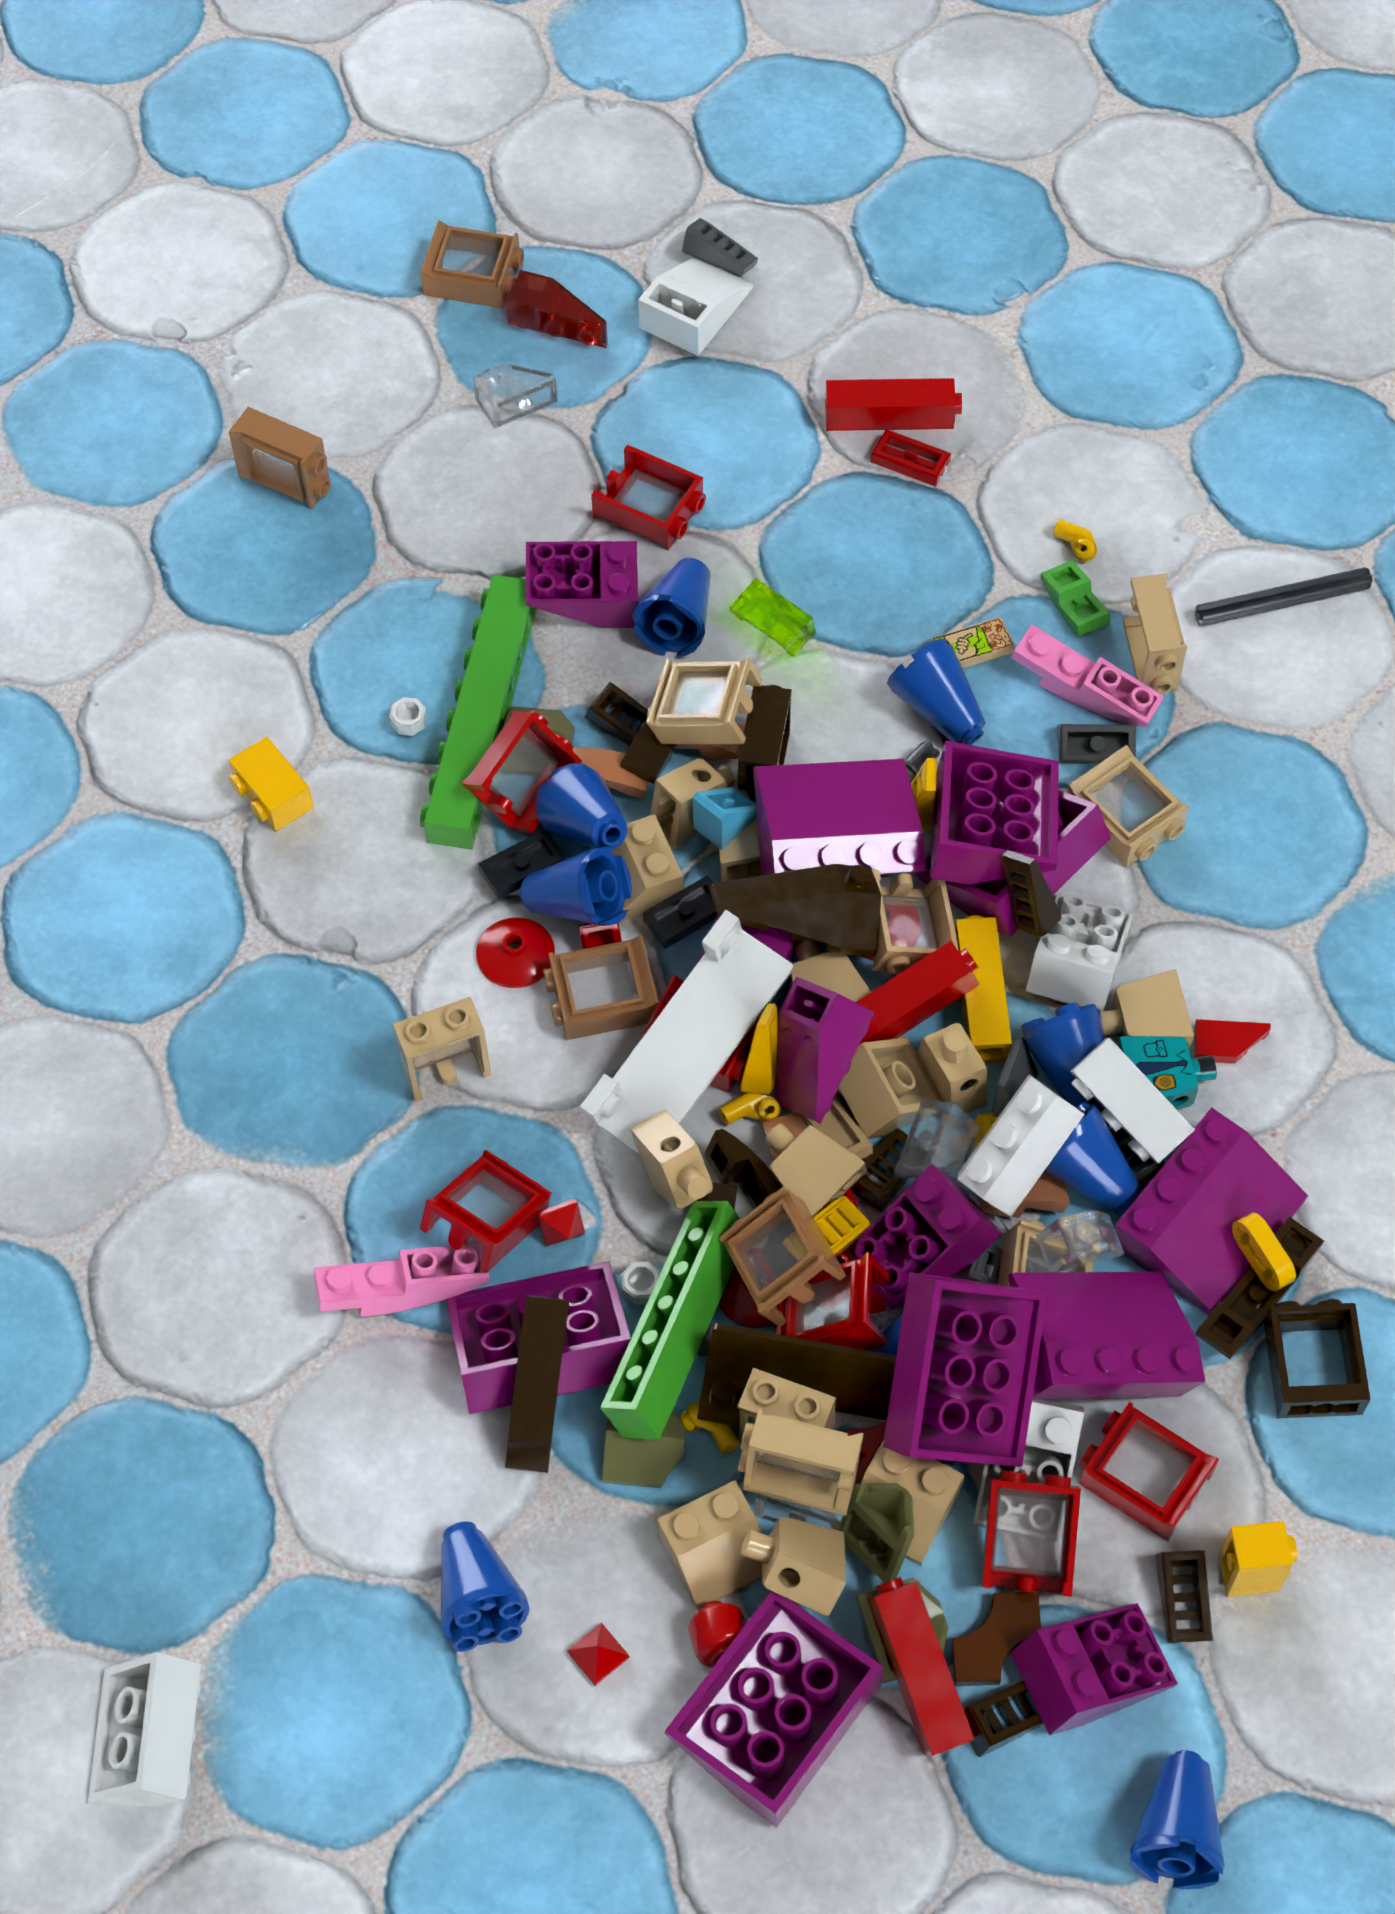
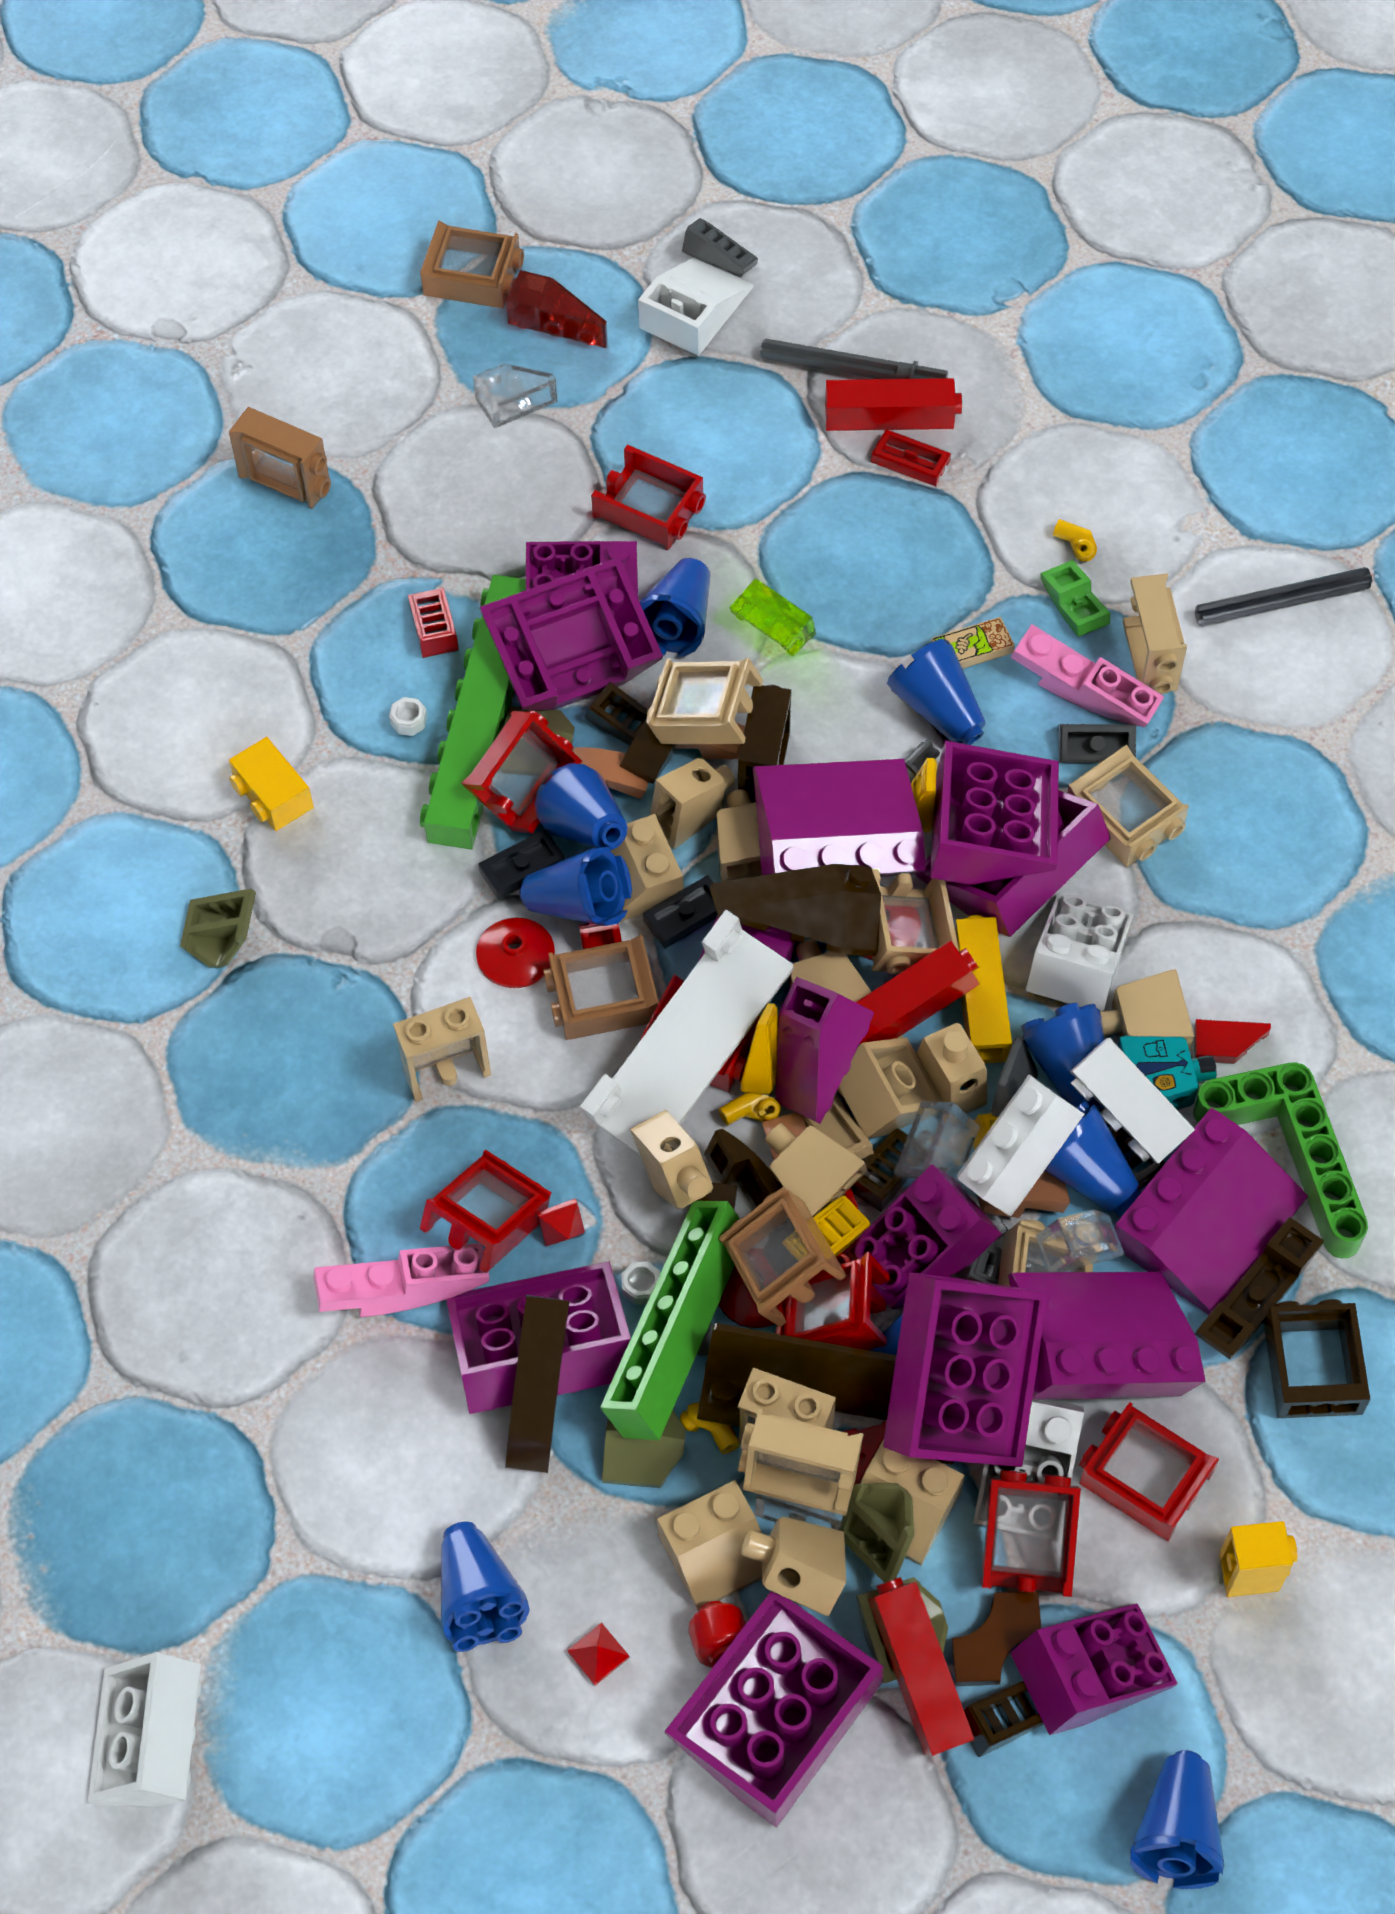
(217, 926): none -> olive slope
(436, 642): none -> slope
(572, 636): none -> magenta slope
(722, 814): medium azure slope -> none
(845, 362): none -> dark grey axle
(1029, 895): dark brown slope -> none
(1166, 1580): dark brown slope -> none
(1263, 1252): yellow beam -> none
(1301, 1140): none -> bright green beam

